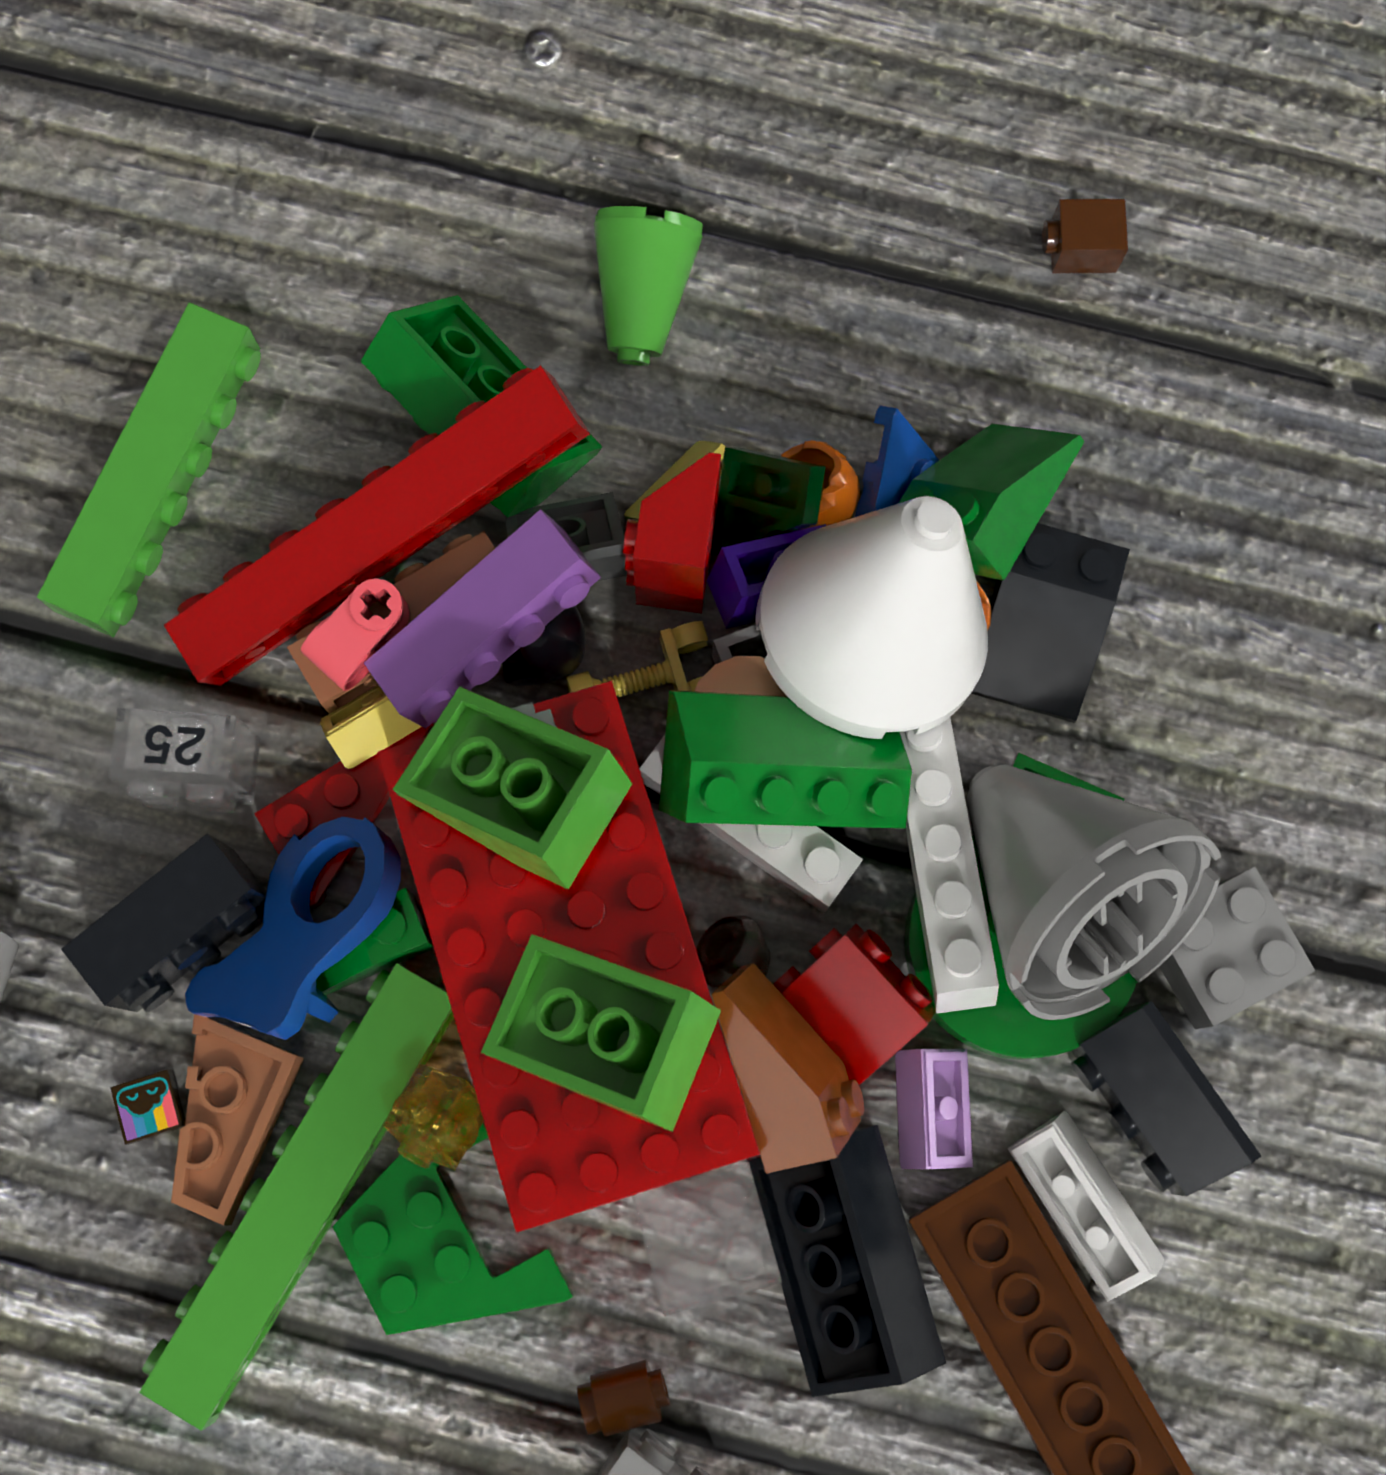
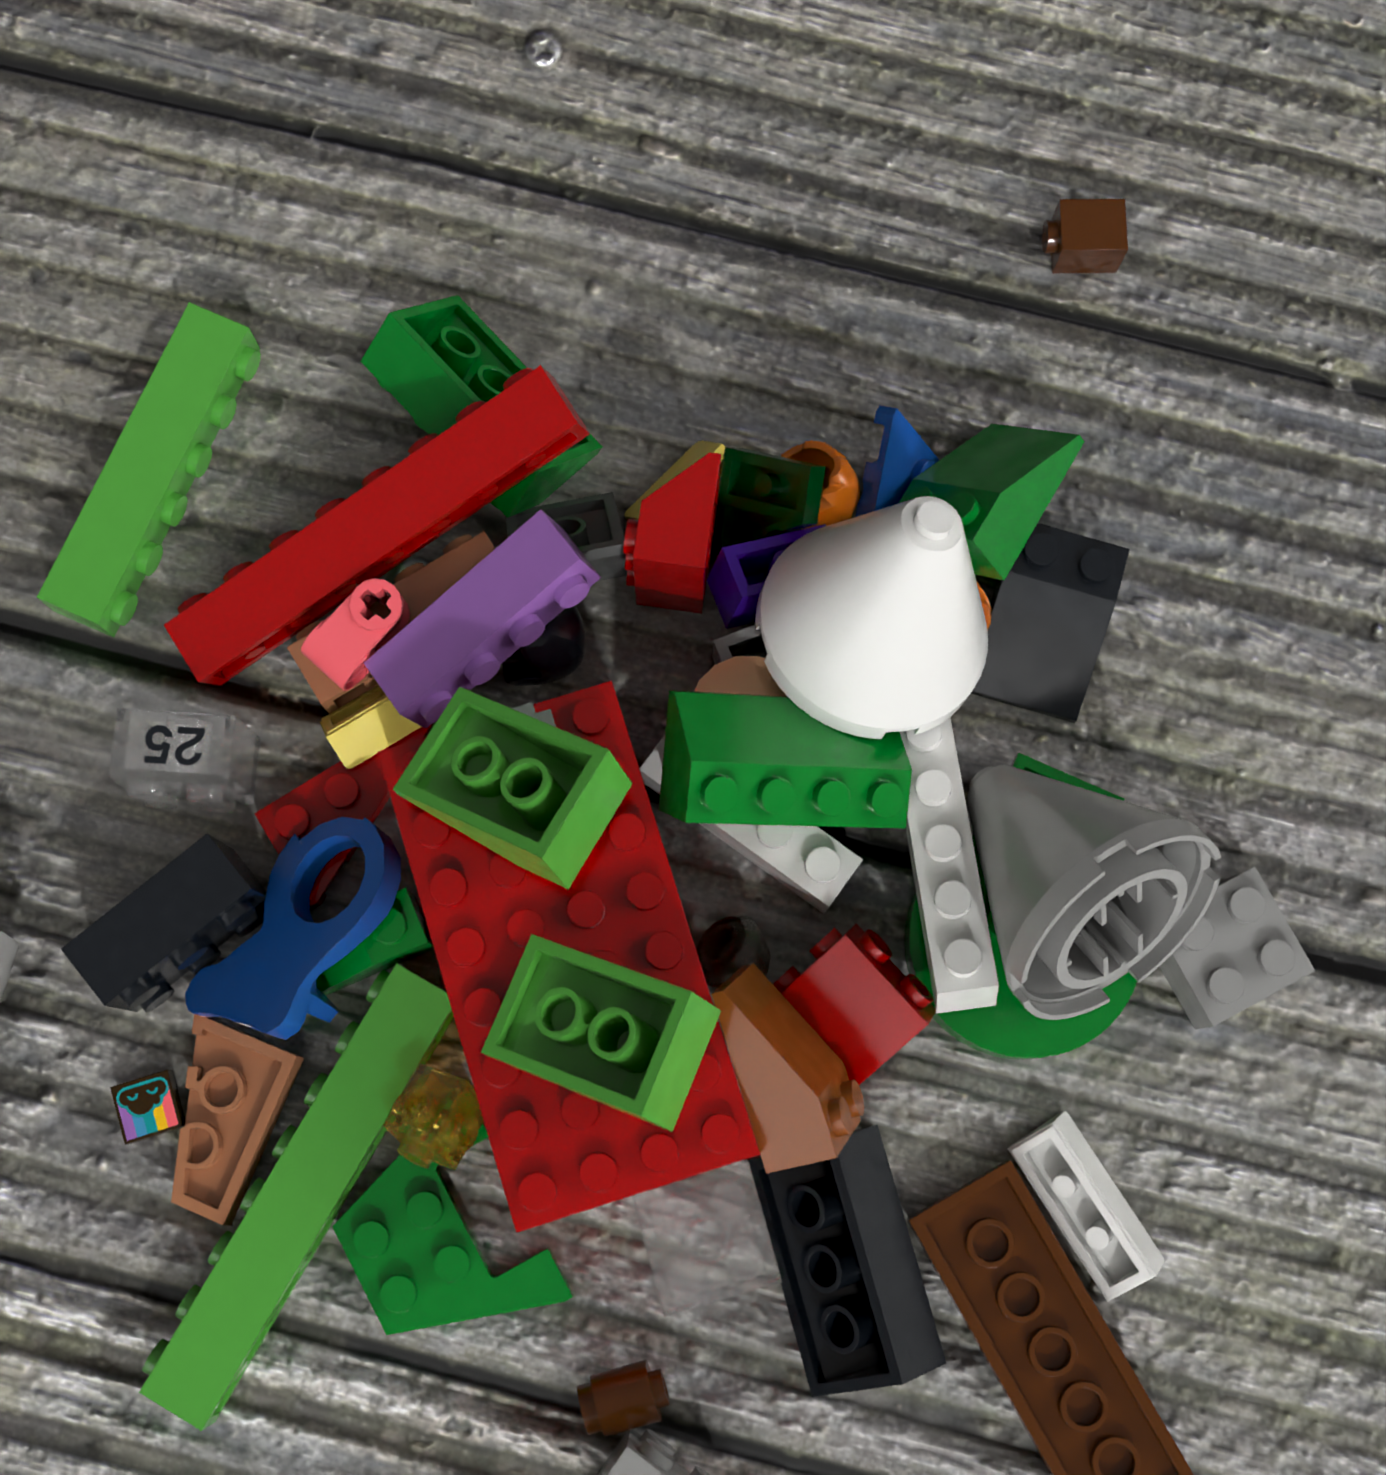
(642, 276): bright green cone -> none
(674, 641): light yellow bar -> none
(933, 1109): lavender slope -> none
(1162, 1102): black slope -> none

